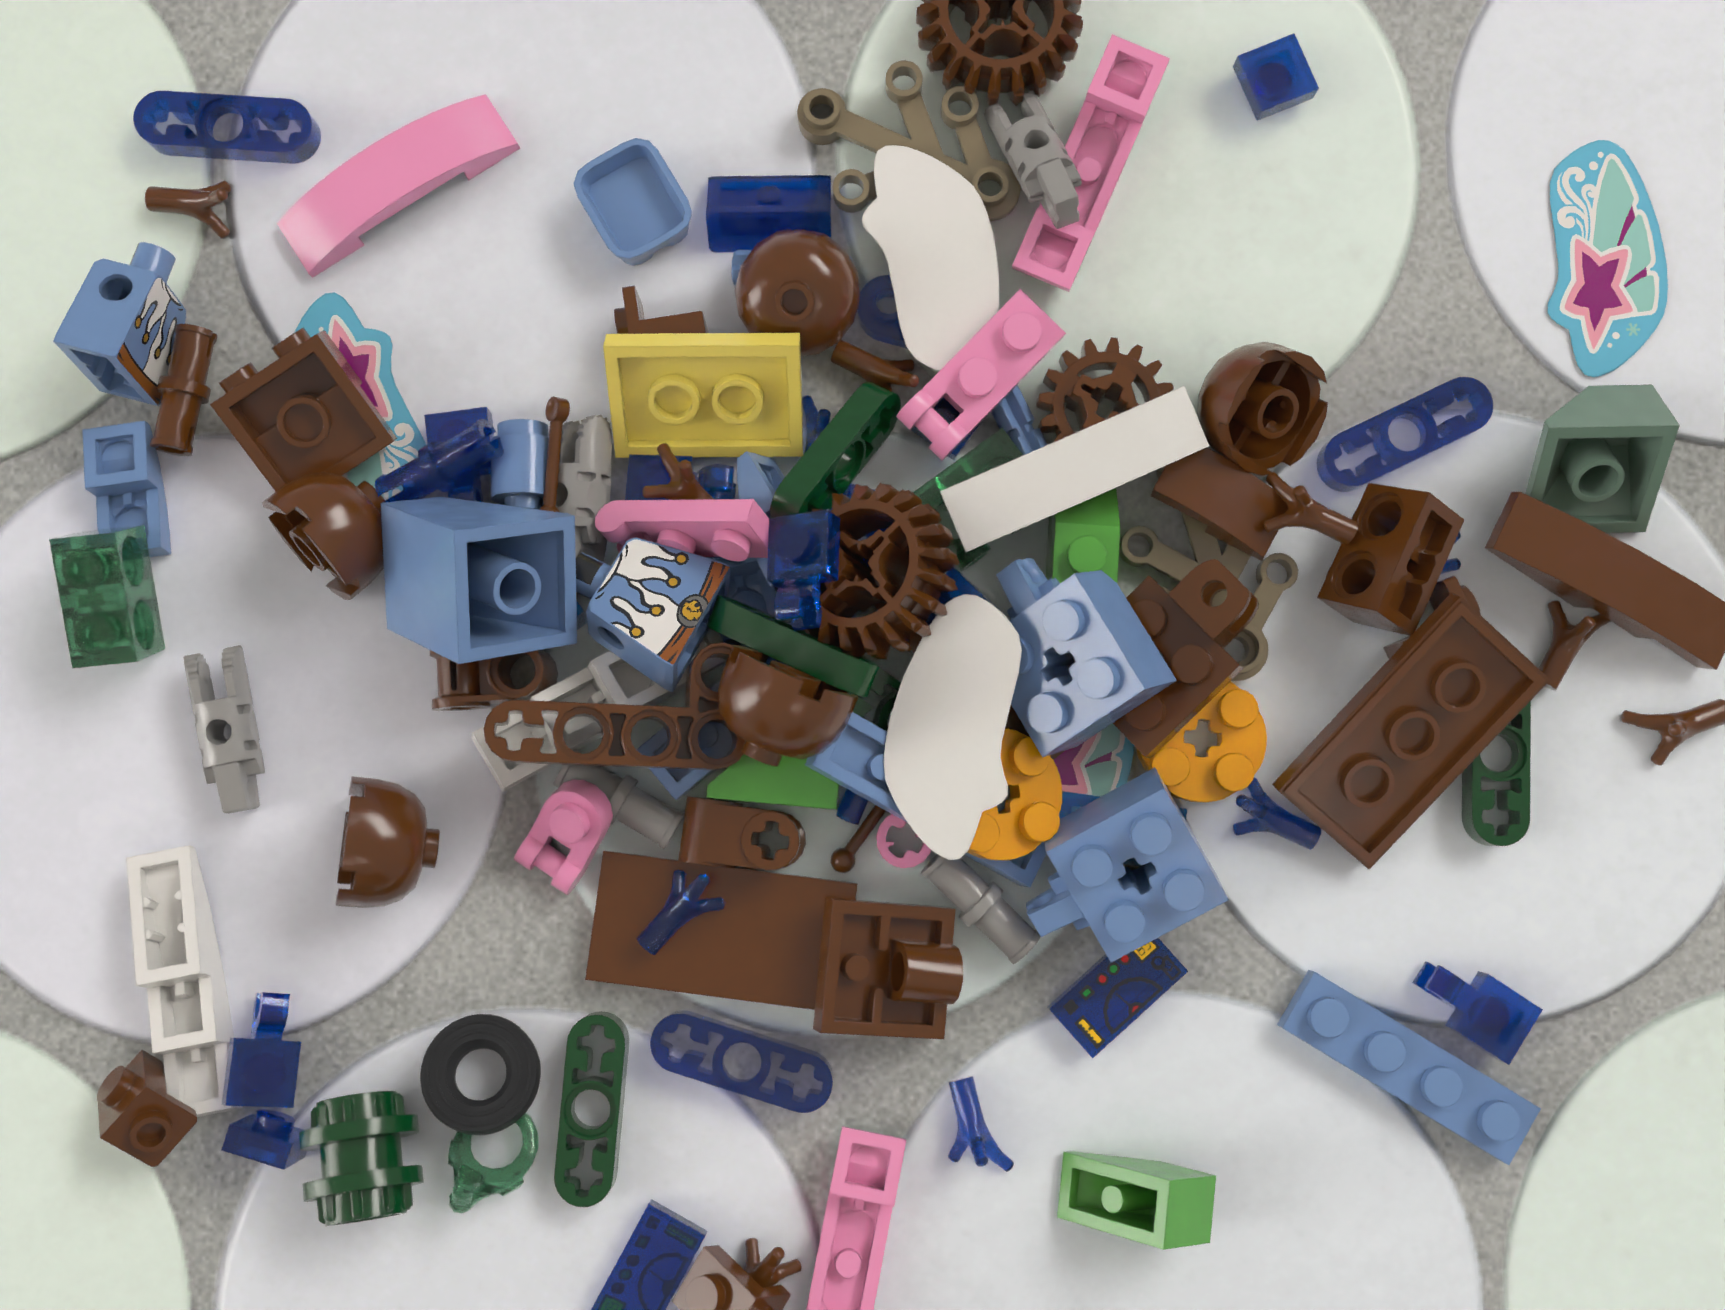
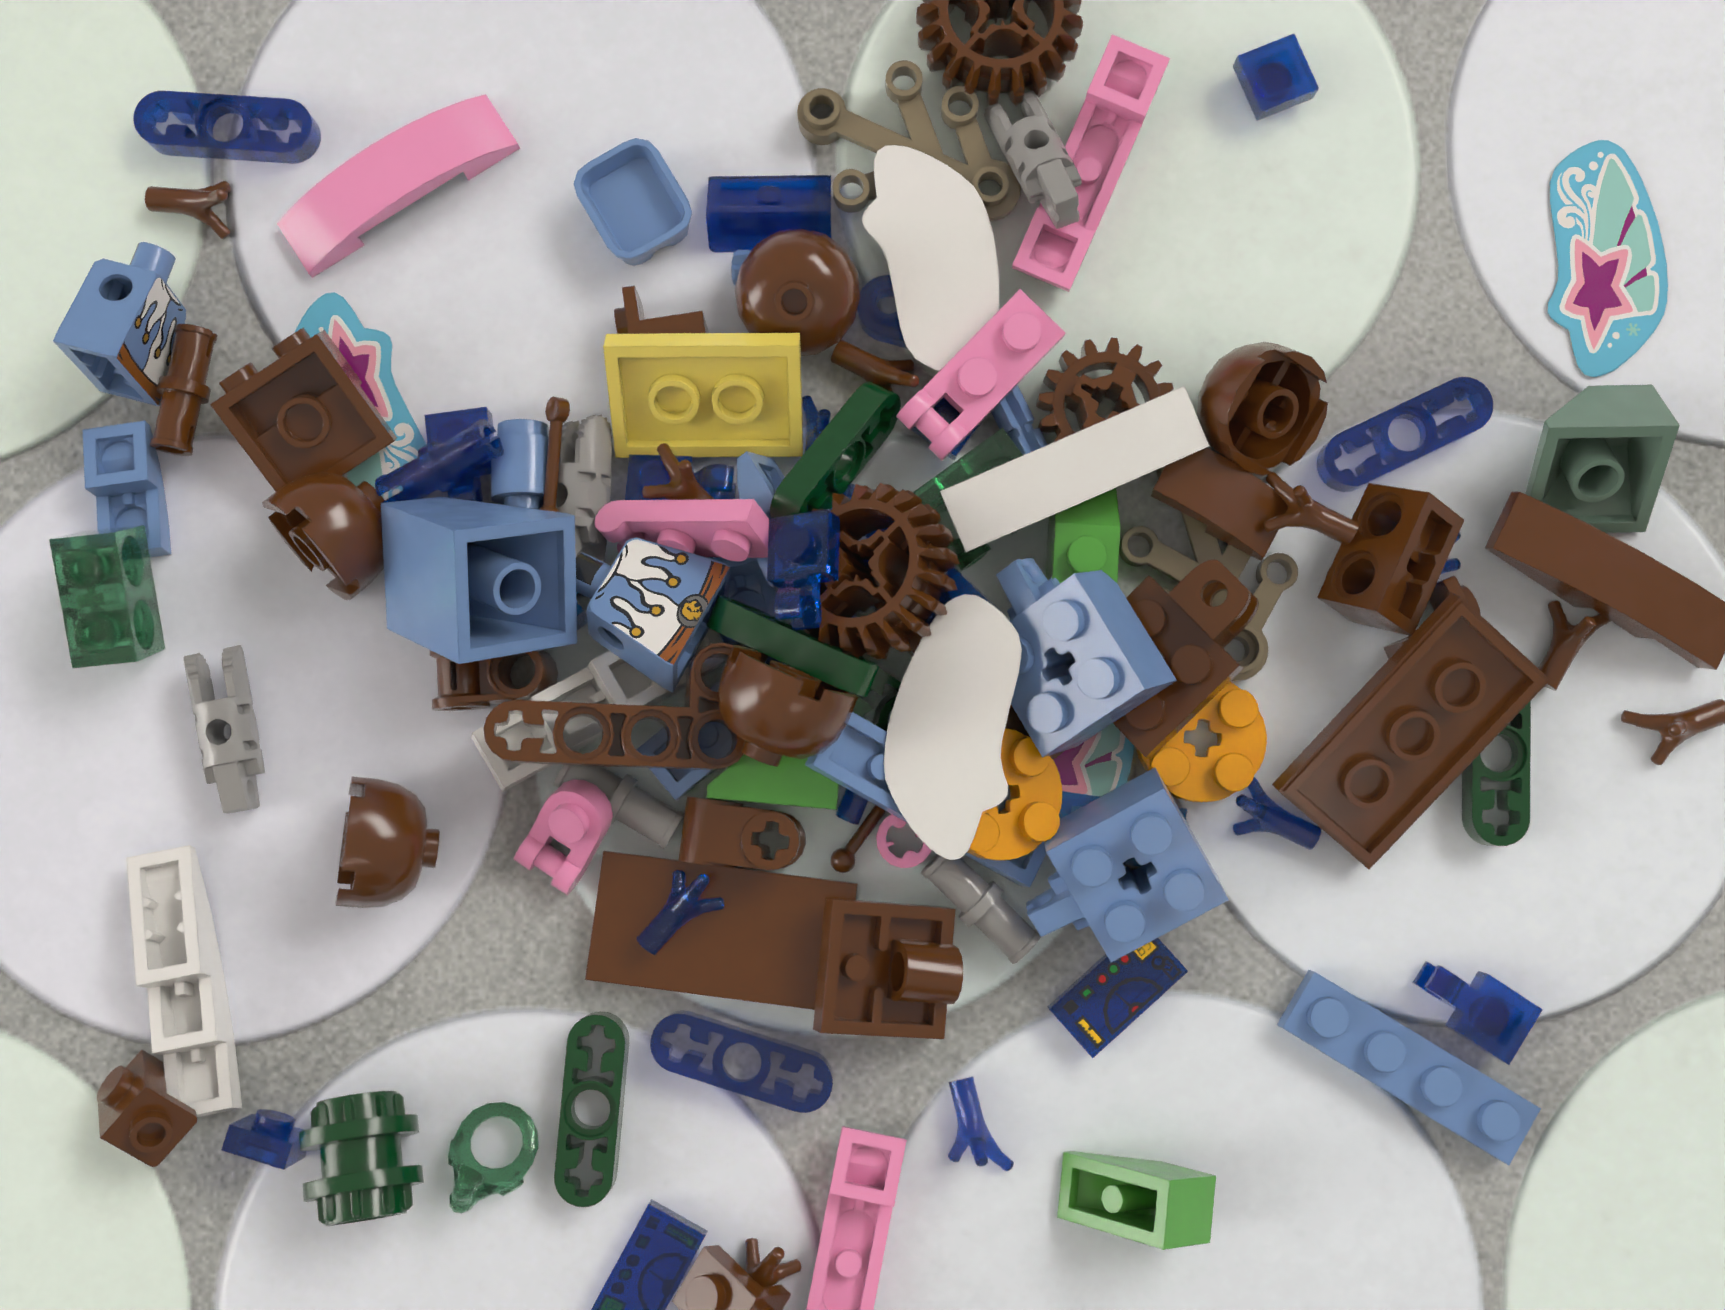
(264, 1067): clear blue plate -> none
(444, 1056): black tyre -> none

